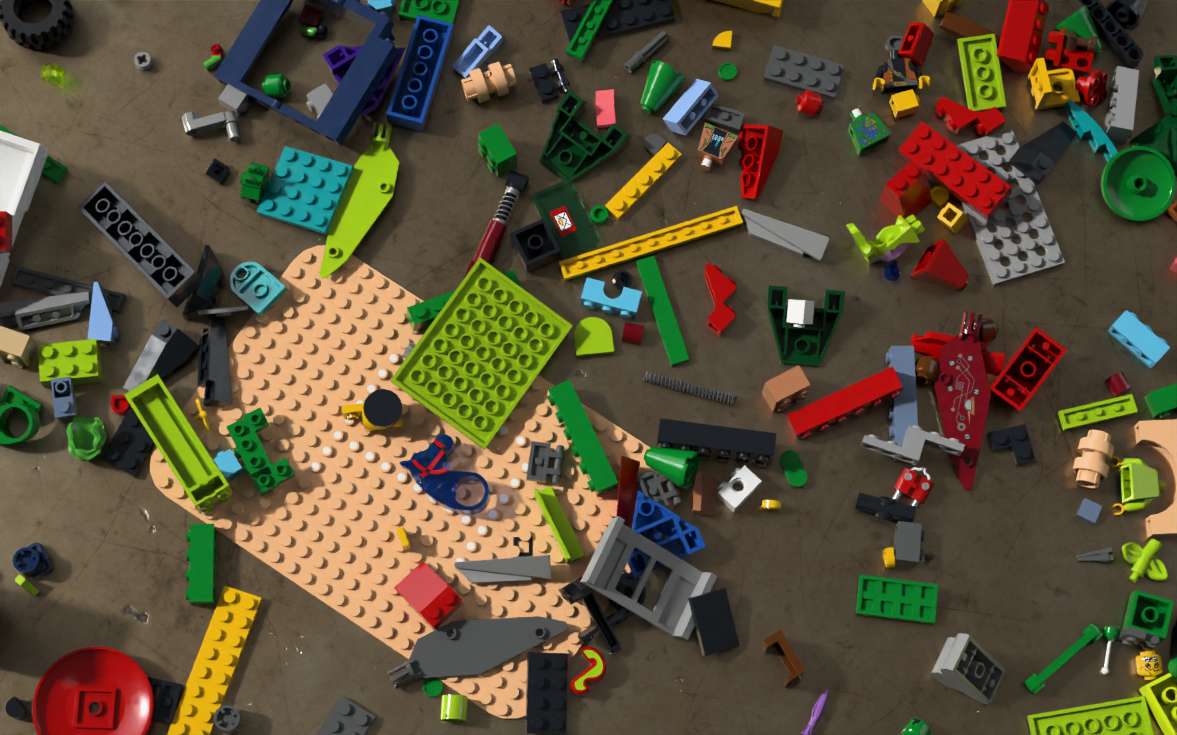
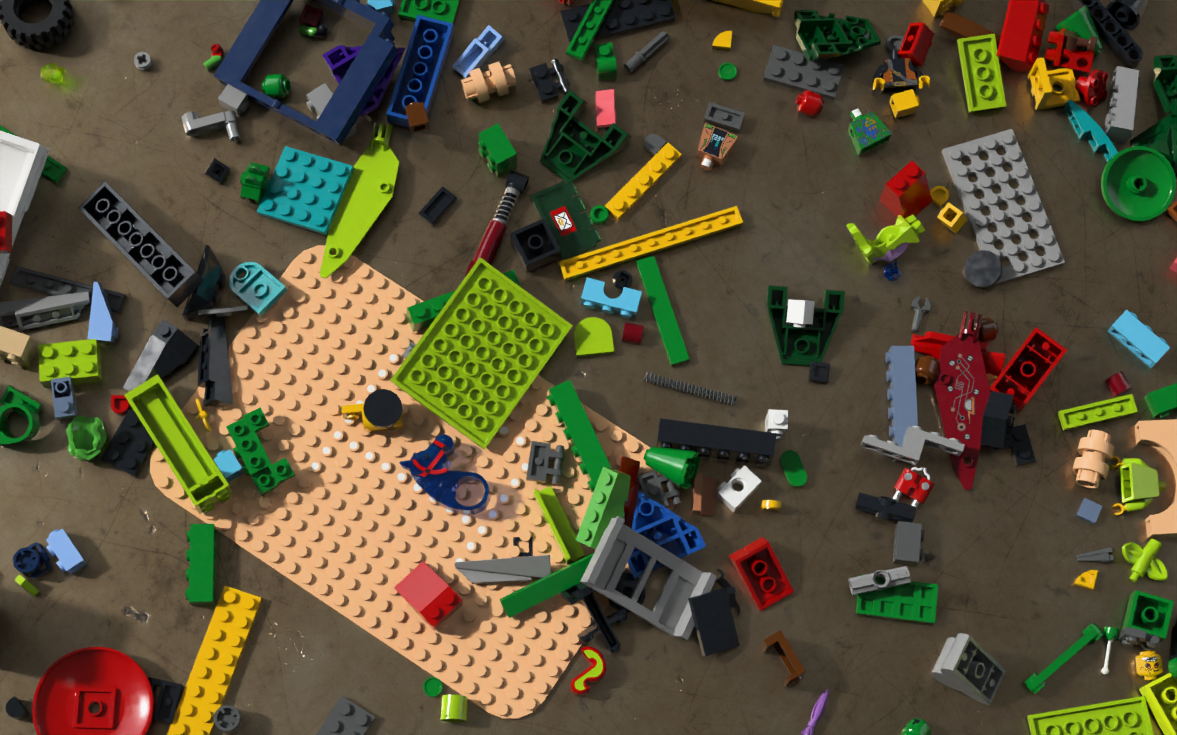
(65, 550): none -> light blue brick
(403, 538): yellow tile -> none
(417, 117): none -> reddish brown brick
(437, 206): none -> black tile
(474, 646): dark grey wing -> none
(545, 587): none -> green tile
(546, 693): black plate -> none
(605, 61): none -> green plate
(605, 504): none -> bright green wedge
(659, 86): green cone -> none
(690, 107): light blue brick -> none
(721, 290): red arch -> none
(730, 591): none -> black piece
(758, 152): red wedge -> none
(761, 573): none -> red slope
(777, 422): none -> white brick
(785, 235): light grey wedge -> none
(786, 389): nougat brick -> none
(819, 371): none -> black tile
(832, 37): none -> dark green wedge
(845, 402): red brick -> none
(889, 558): yellow tile -> none
(891, 578): none -> light grey piece
(919, 312): none -> dark grey bar
(940, 267): red slope -> none
(955, 171): red brick -> none
(961, 118): red arch -> none
(983, 269): none -> black tile
(998, 419): none -> black brick
(1041, 154): black wedge -> none
(1087, 579): none -> yellow tile

